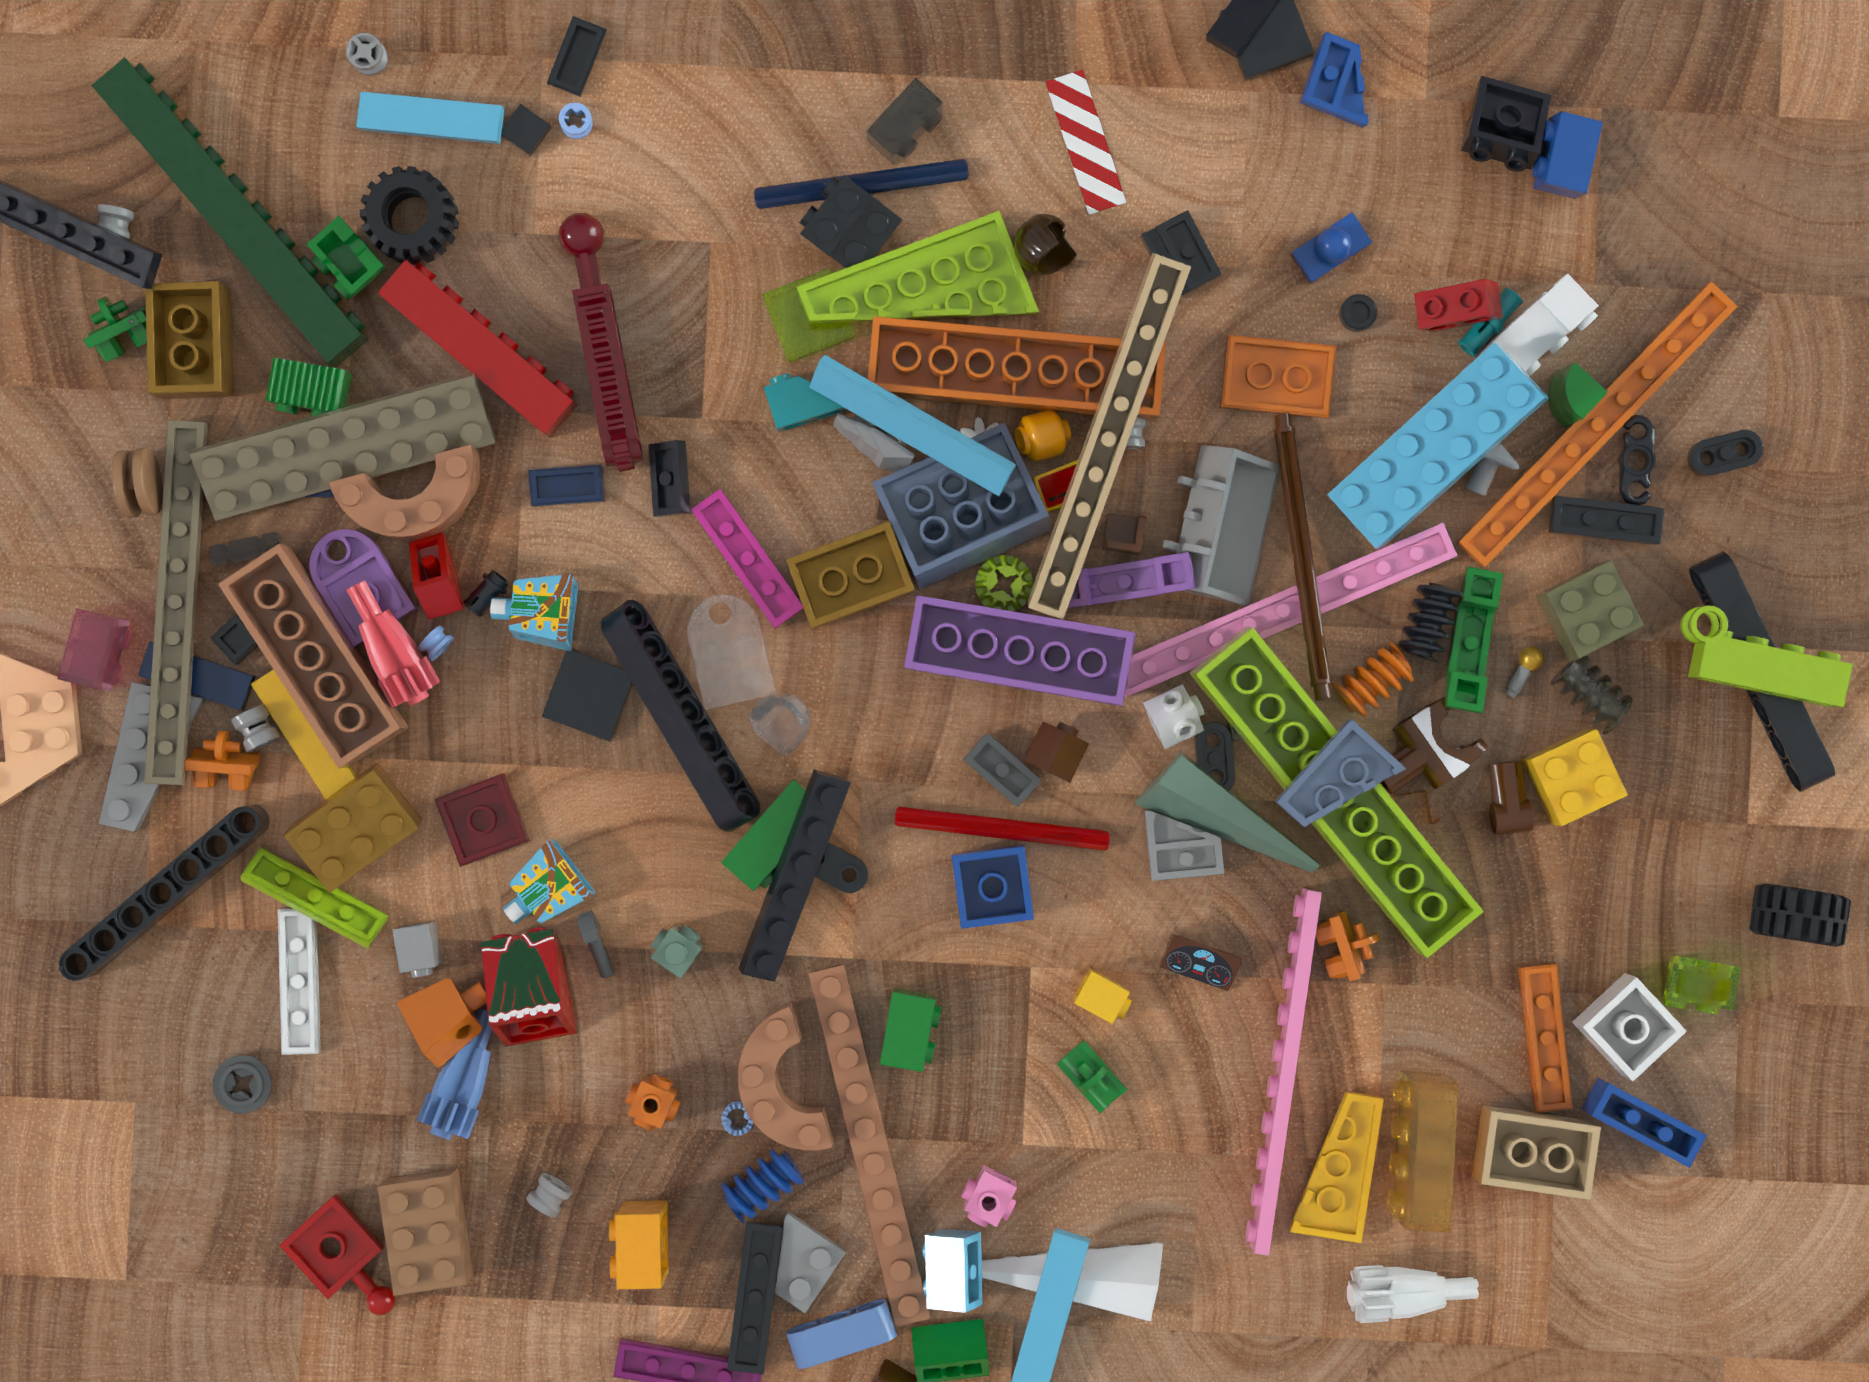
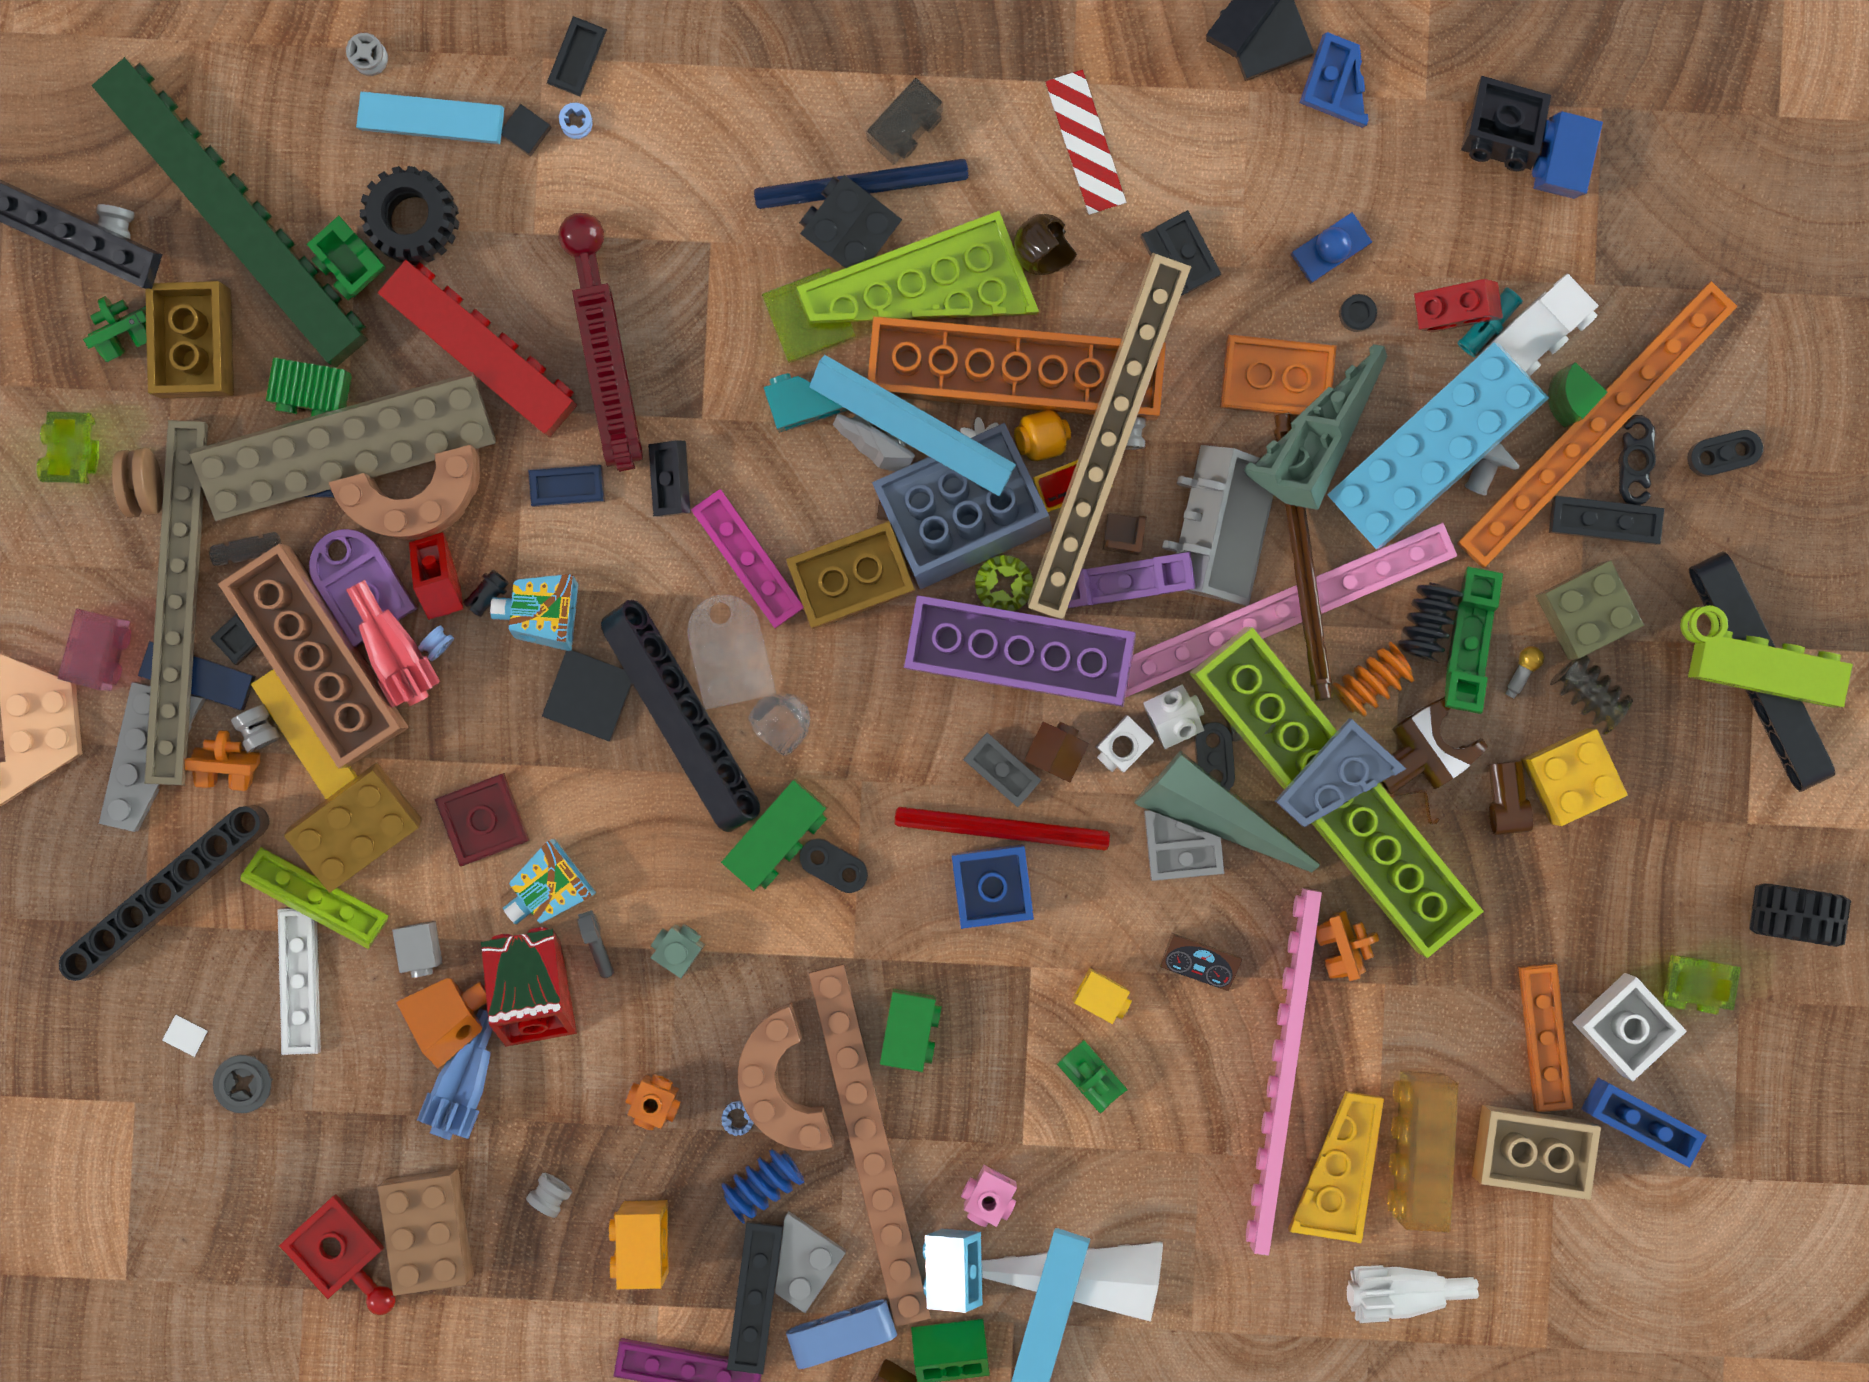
(69, 448): none -> clear neon green cylinder
(184, 1035): none -> white sticker
(794, 875): black plate -> none
(1138, 737): none -> white brick
(1306, 458): none -> sand green wedge

